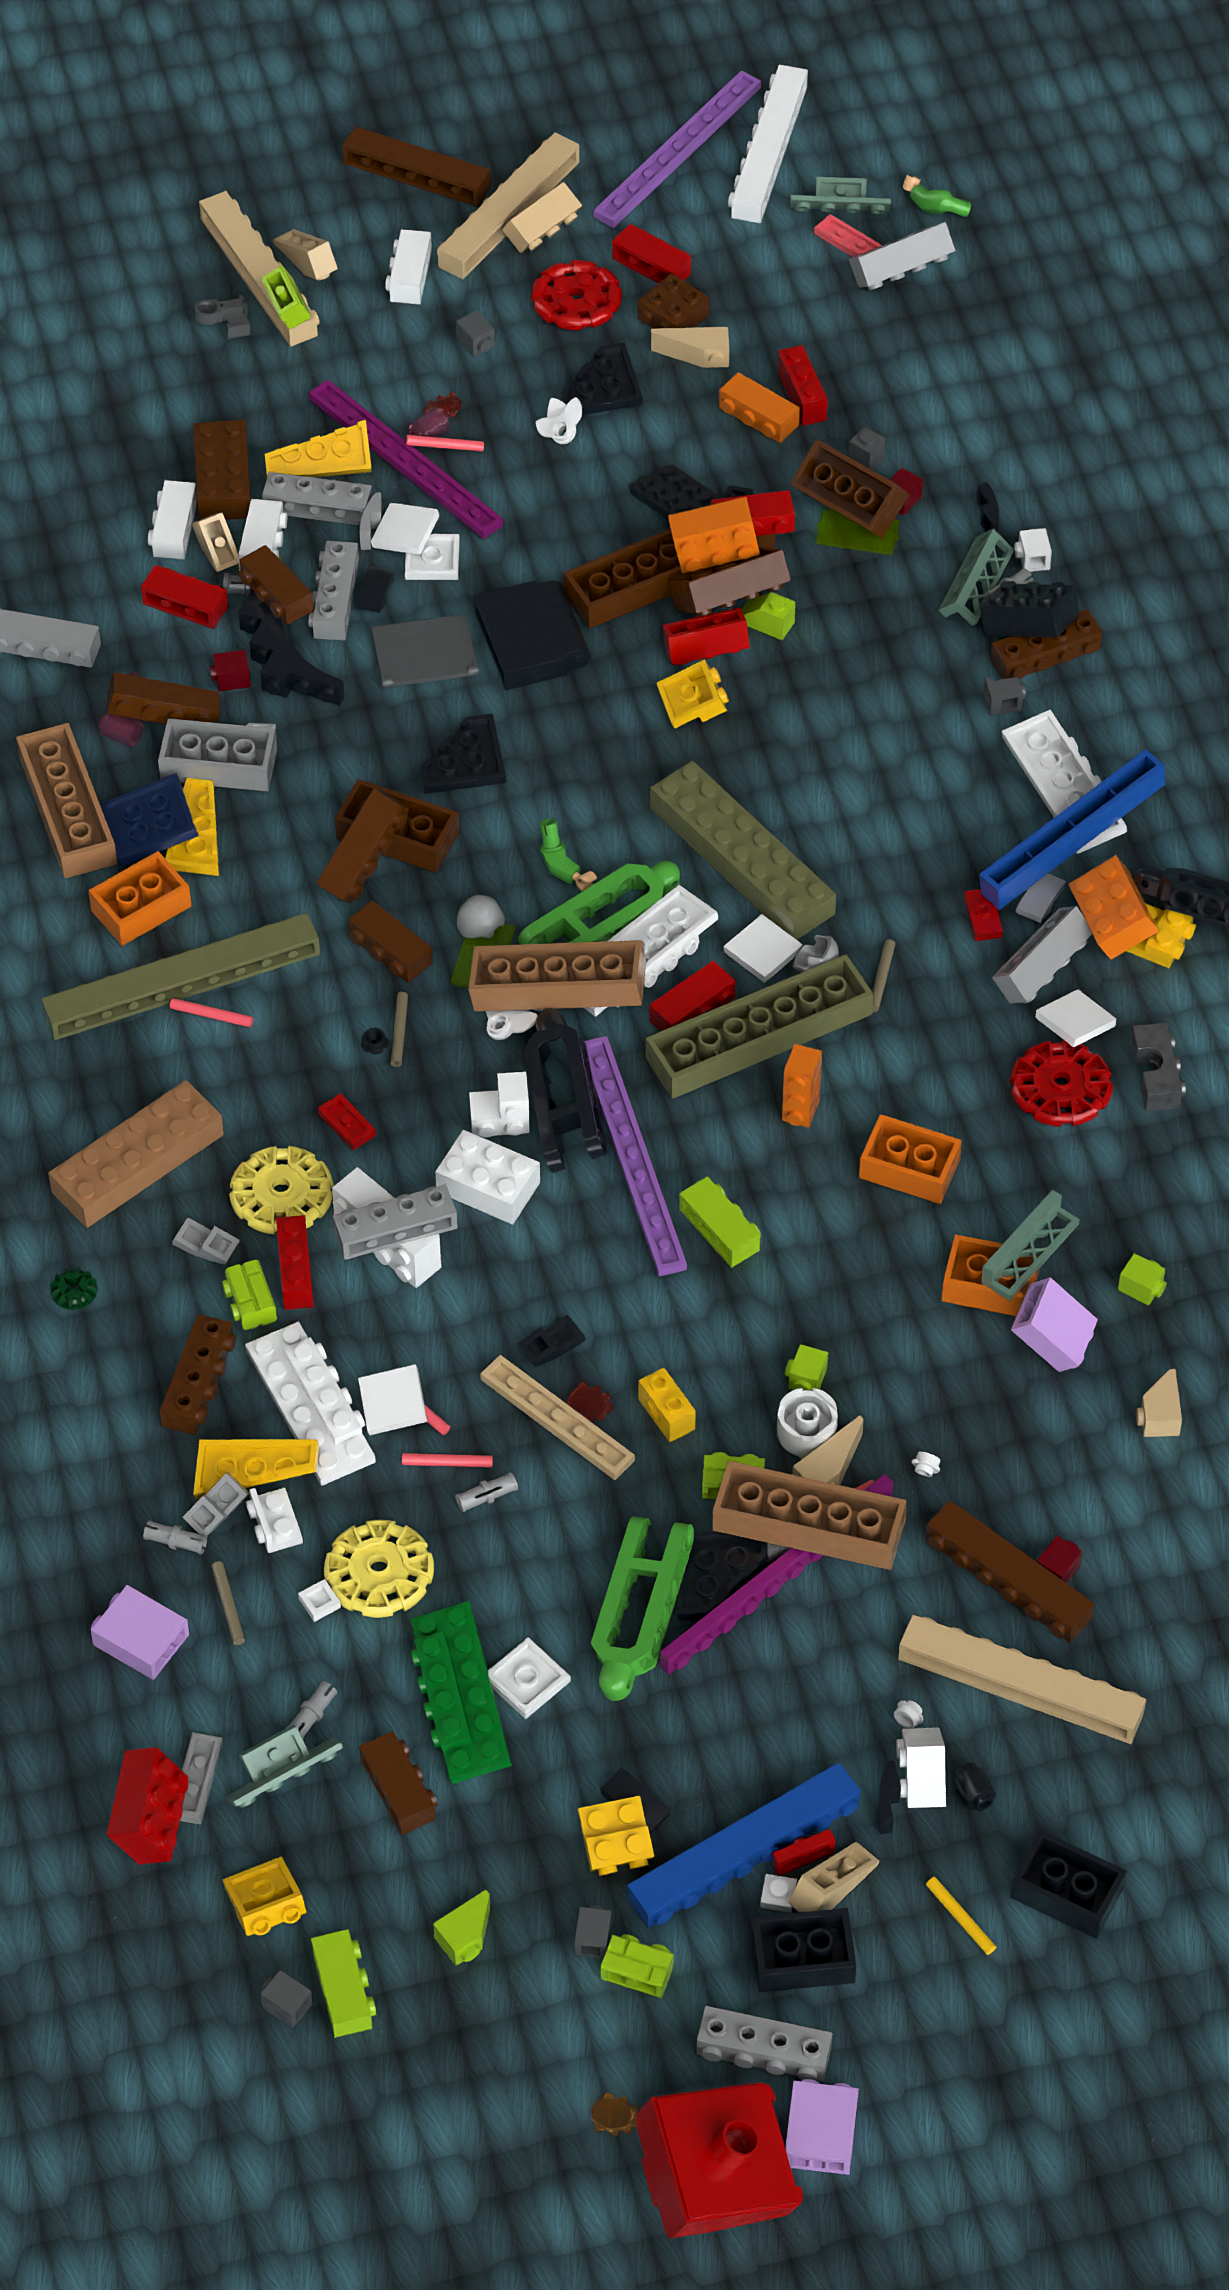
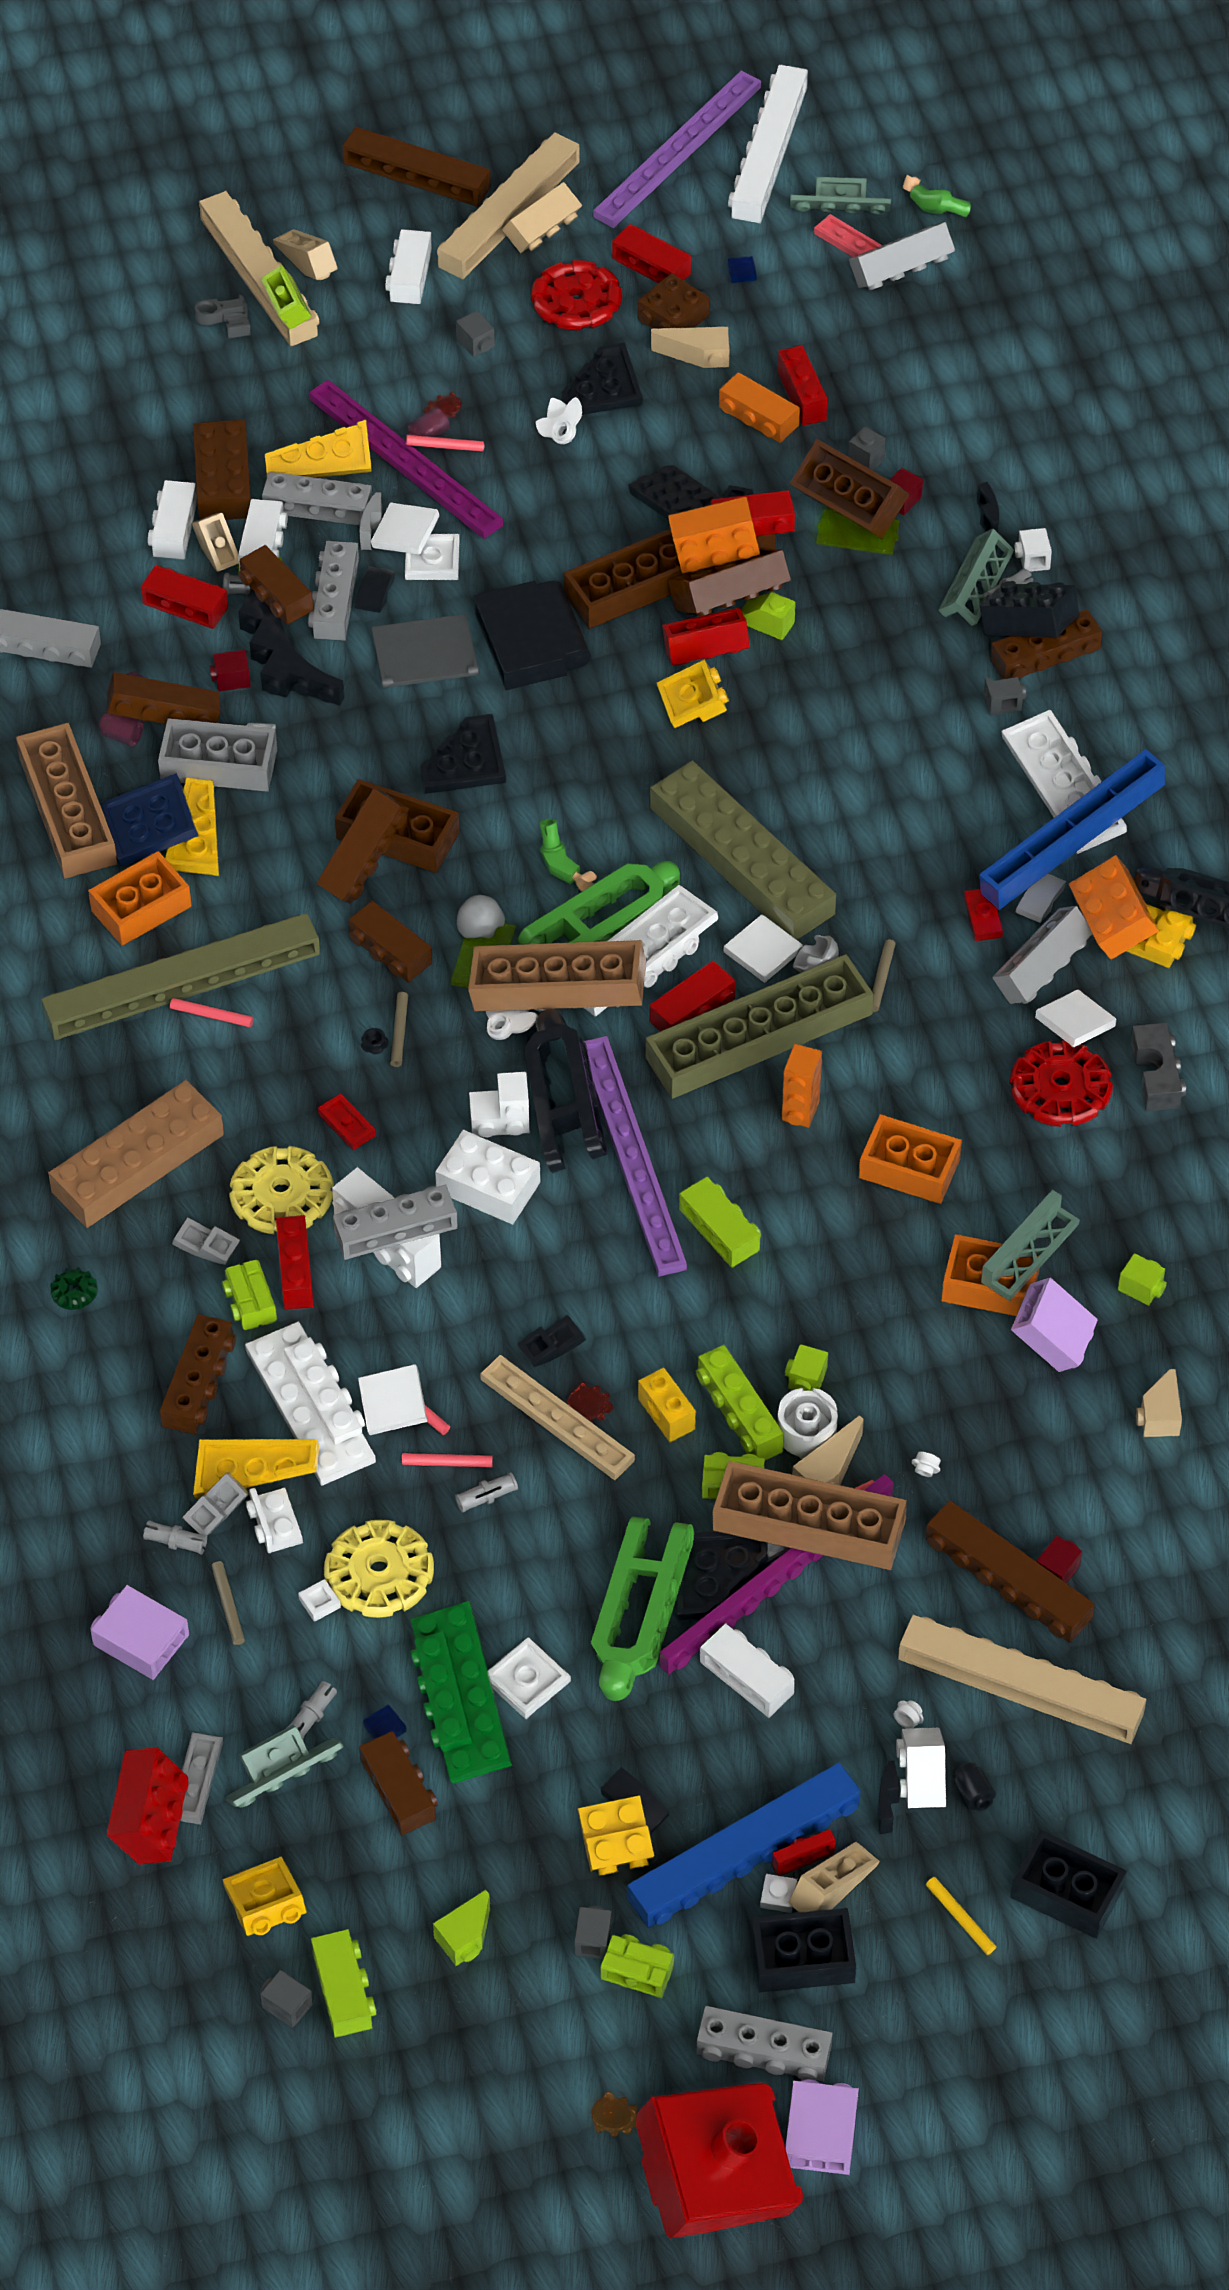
(384, 1722): none -> clear blue tile
(739, 1403): none -> lime brick
(742, 269): none -> clear blue tile
(747, 1670): none -> white brick

